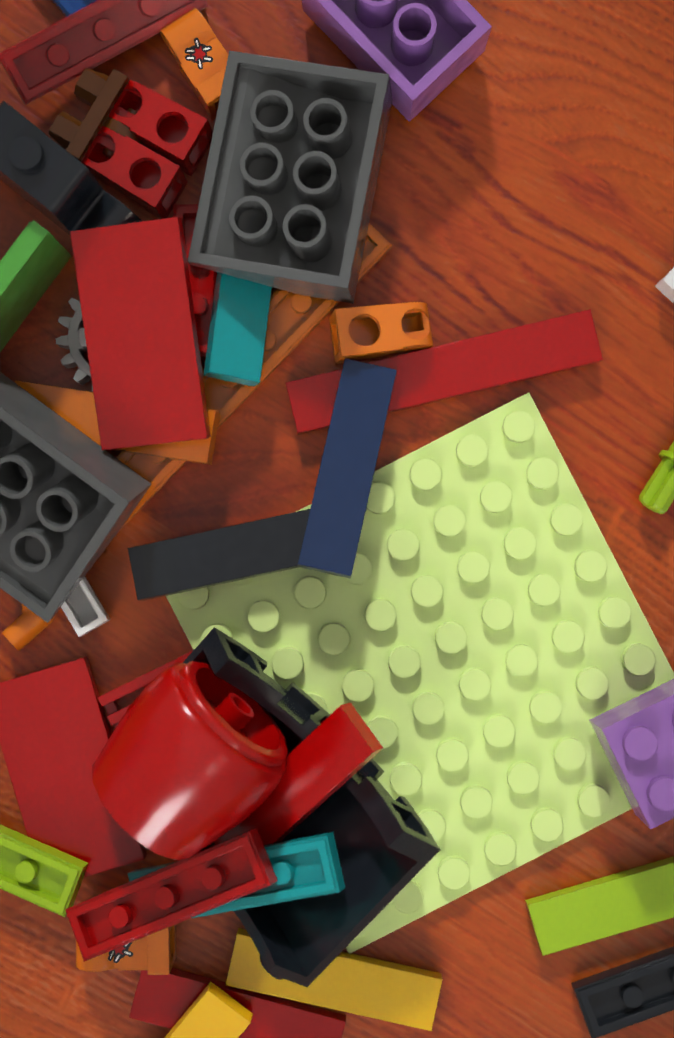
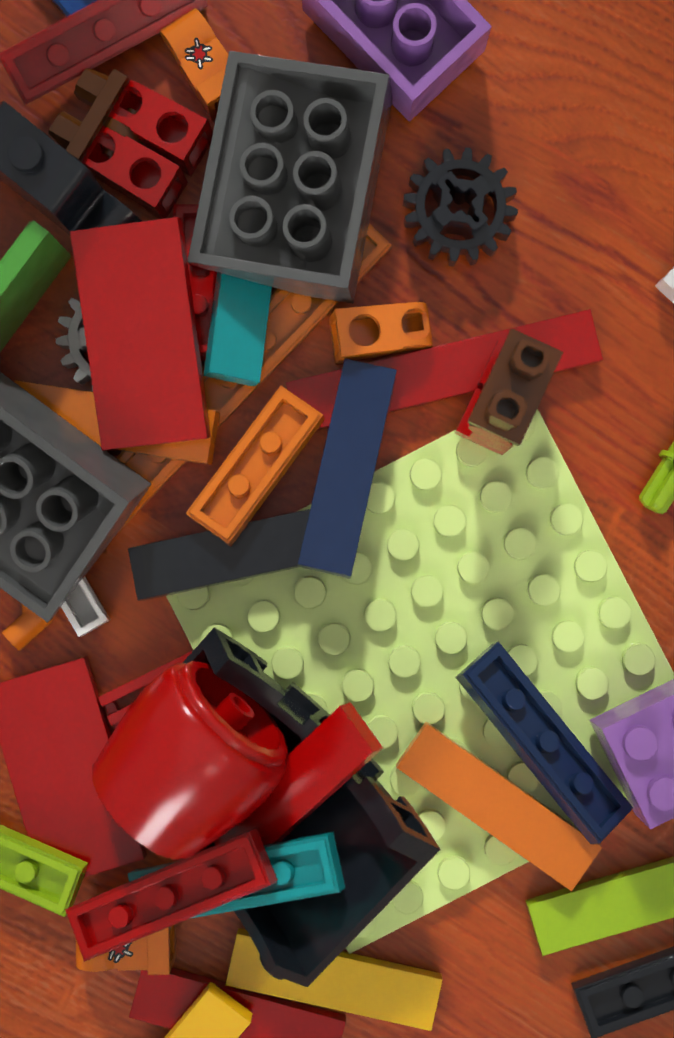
(255, 465): none -> orange tile
(448, 188): none -> black gear
(498, 806): none -> orange tile
(510, 393): none -> reddish brown hips
(544, 743): none -> dark blue tile

